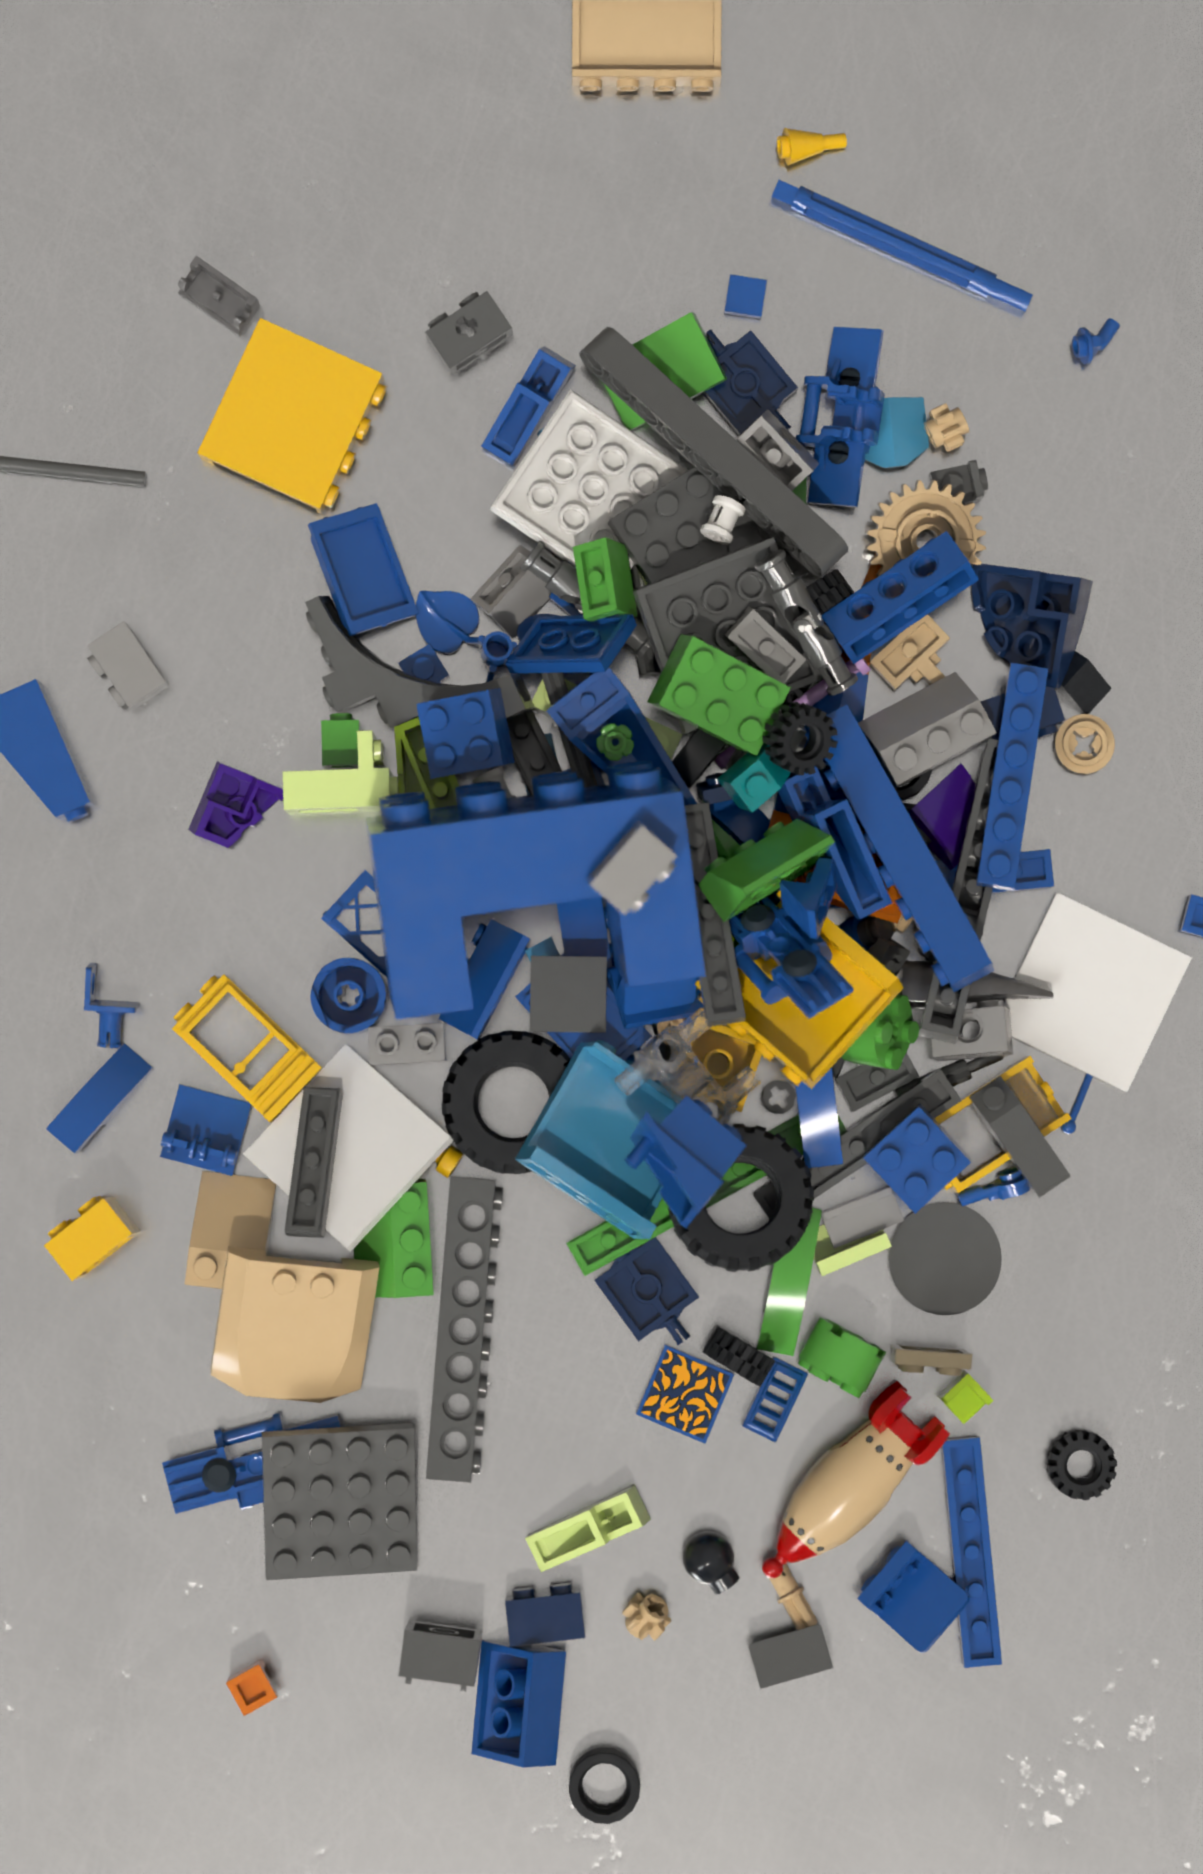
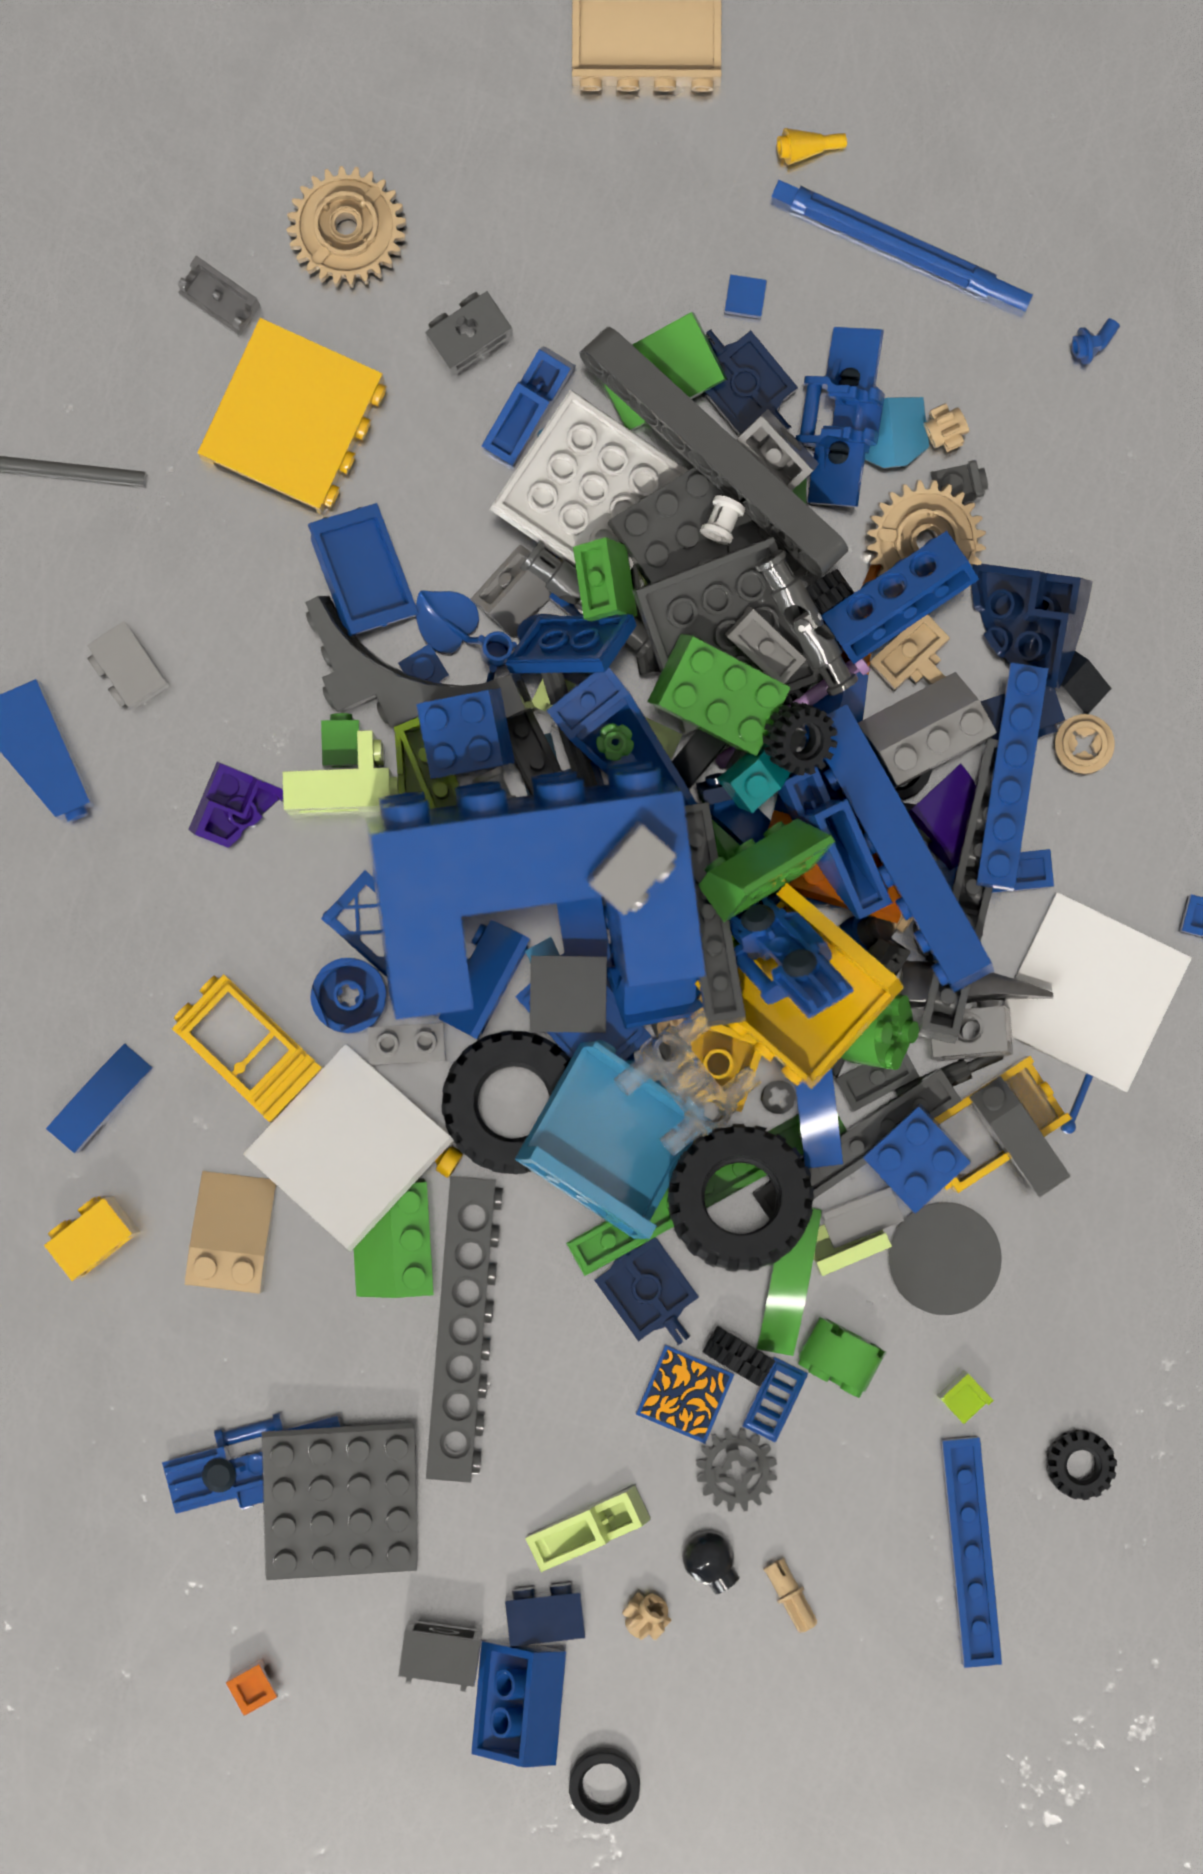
(109, 1011): blue bracket -> none
(205, 1130): blue hinge -> none
(293, 1325): tan wedge -> none
(313, 1162): dark grey tile -> none
(341, 199): none -> tan gear
(686, 1155): blue piece -> none
(715, 1475): none -> dark grey gear
(790, 1656): dark grey panel -> none
(810, 901): blue slope -> none
(854, 1480): tan piece -> none
(913, 1597): blue bracket -> none
(946, 1360): dark tan plate -> none
(1007, 1186): blue plate -> none

